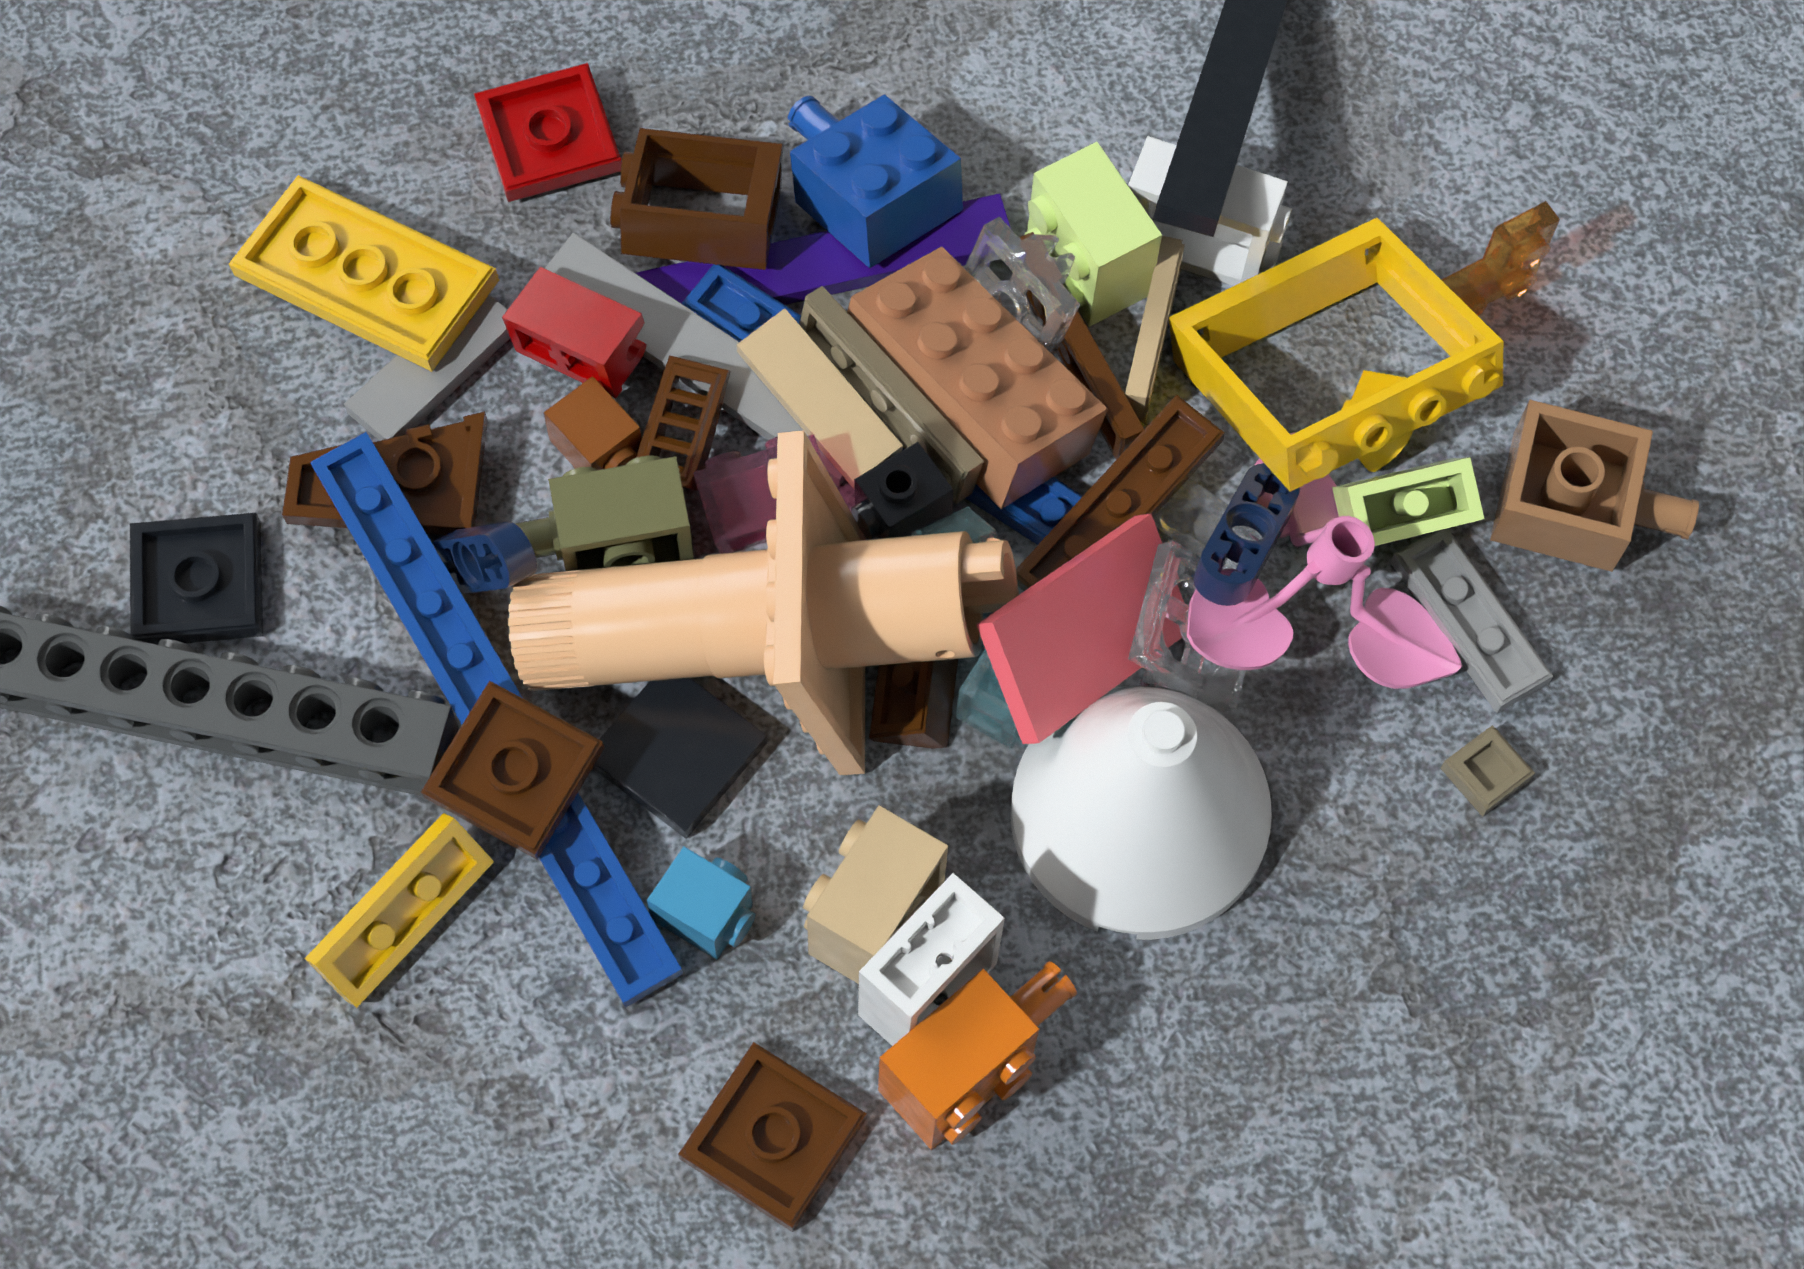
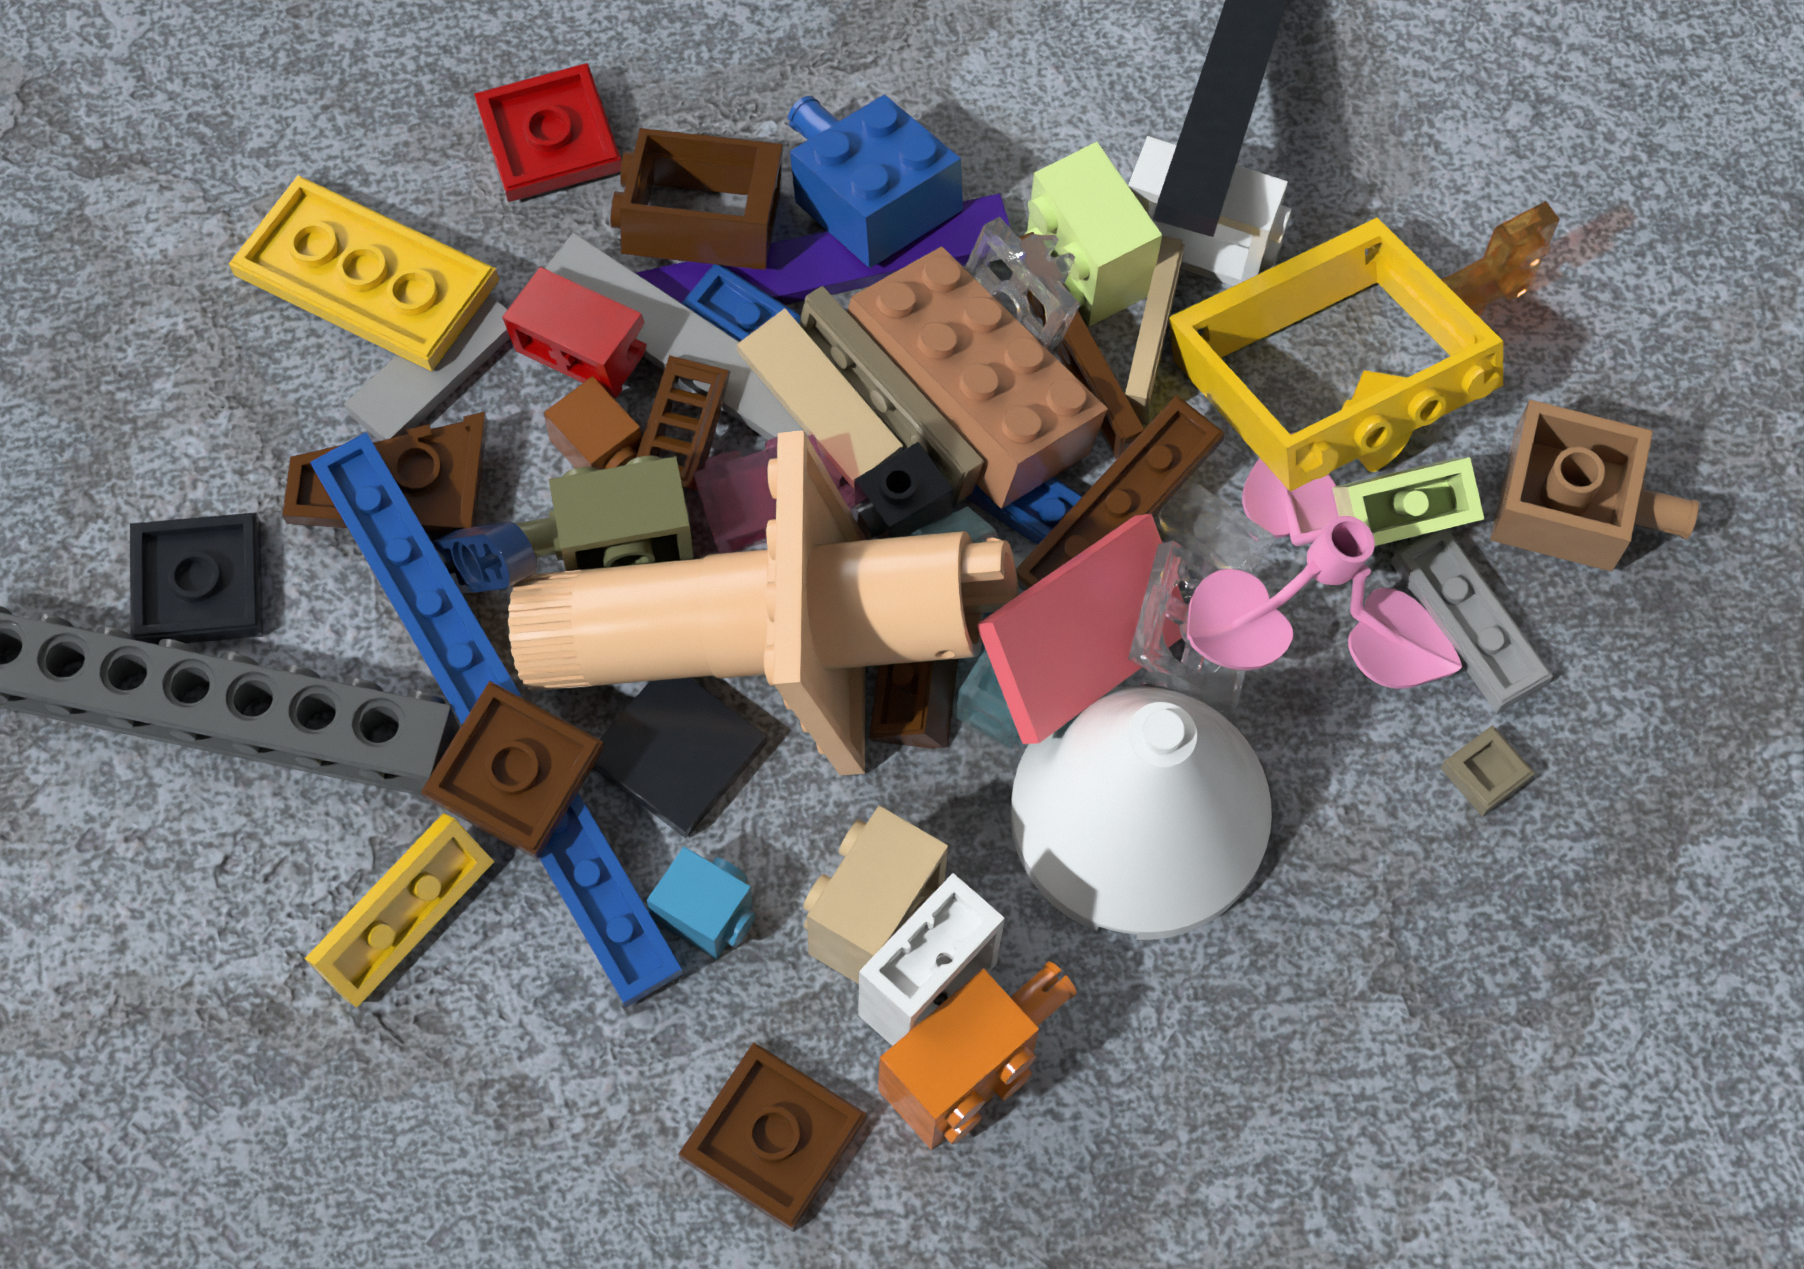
(1248, 554): dark blue beam -> none

